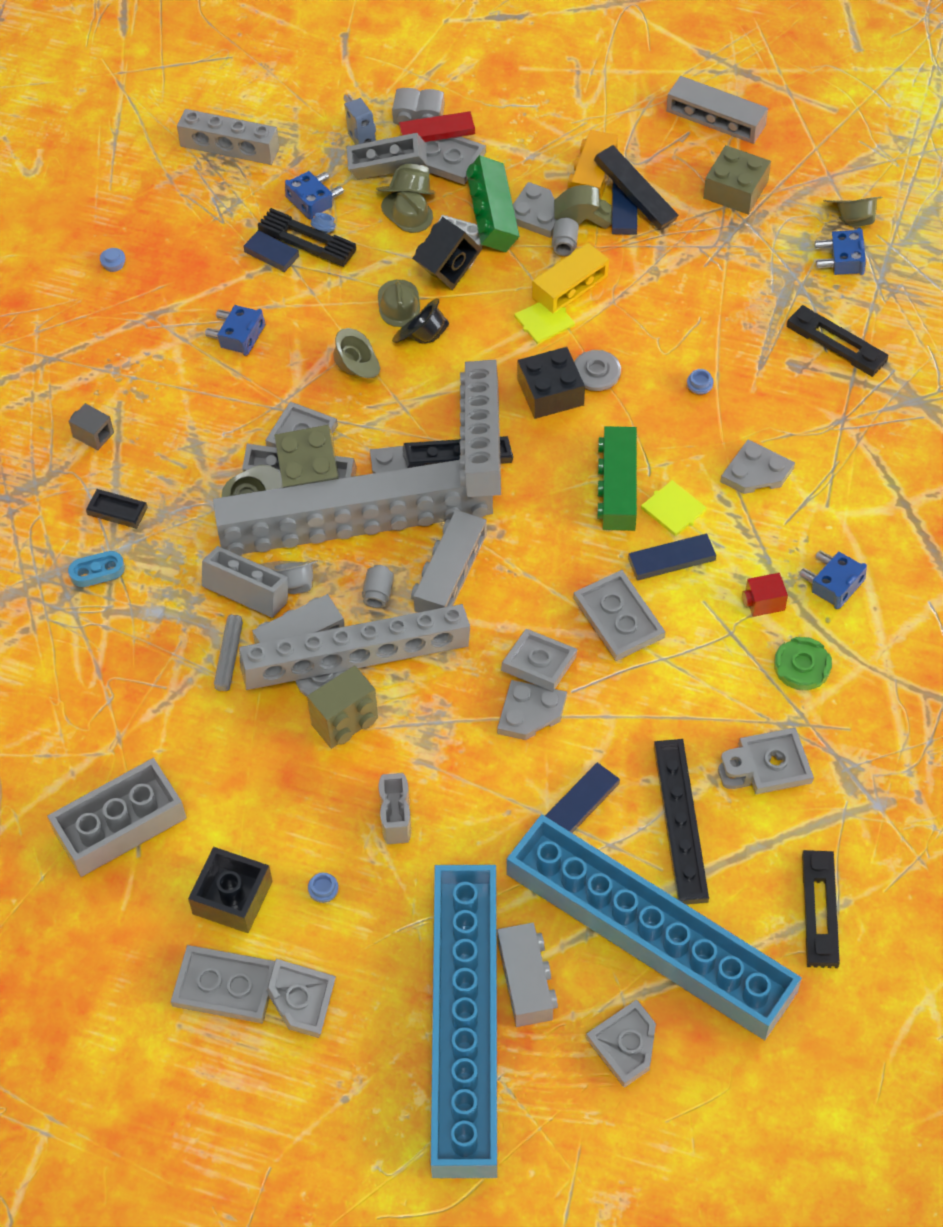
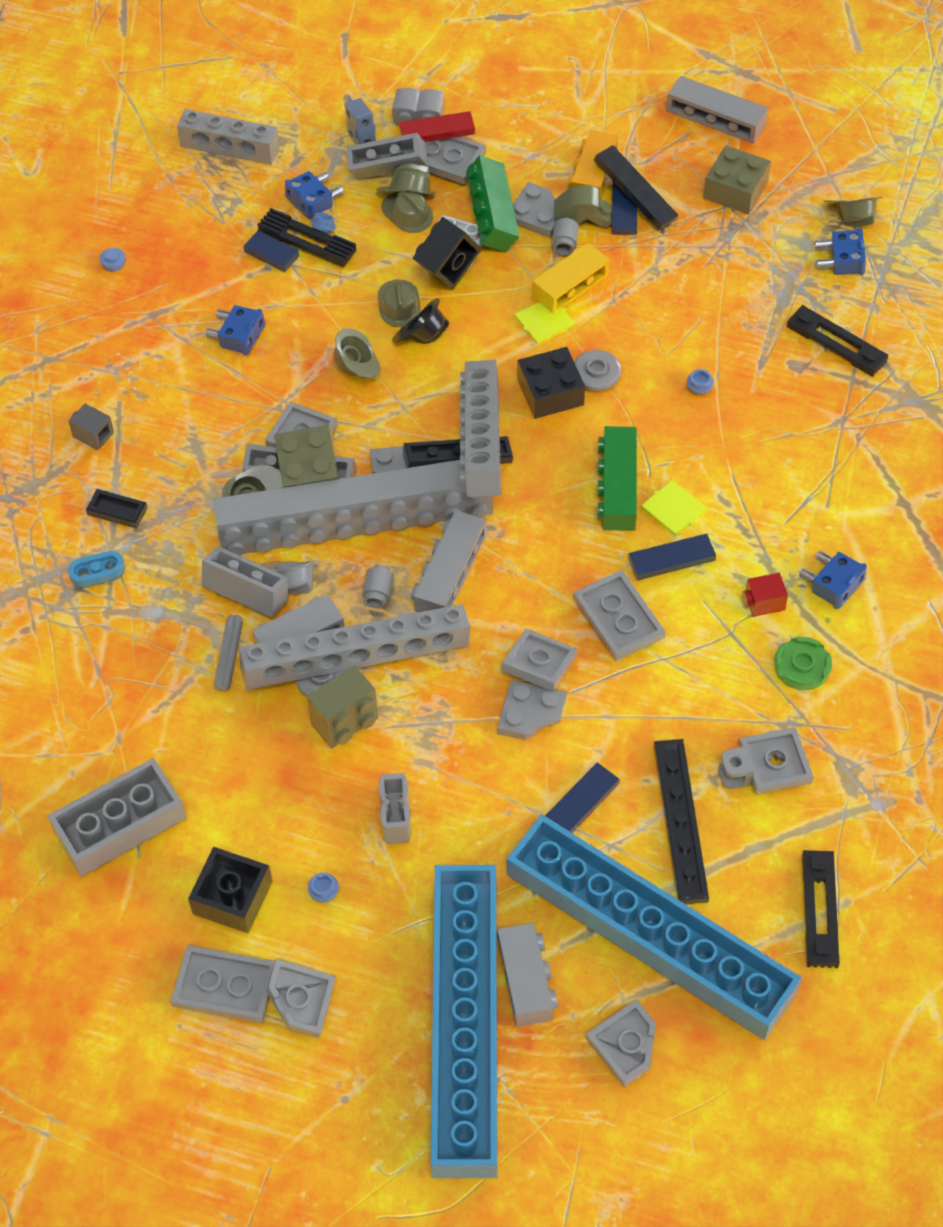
(756, 468): light grey plate -> none

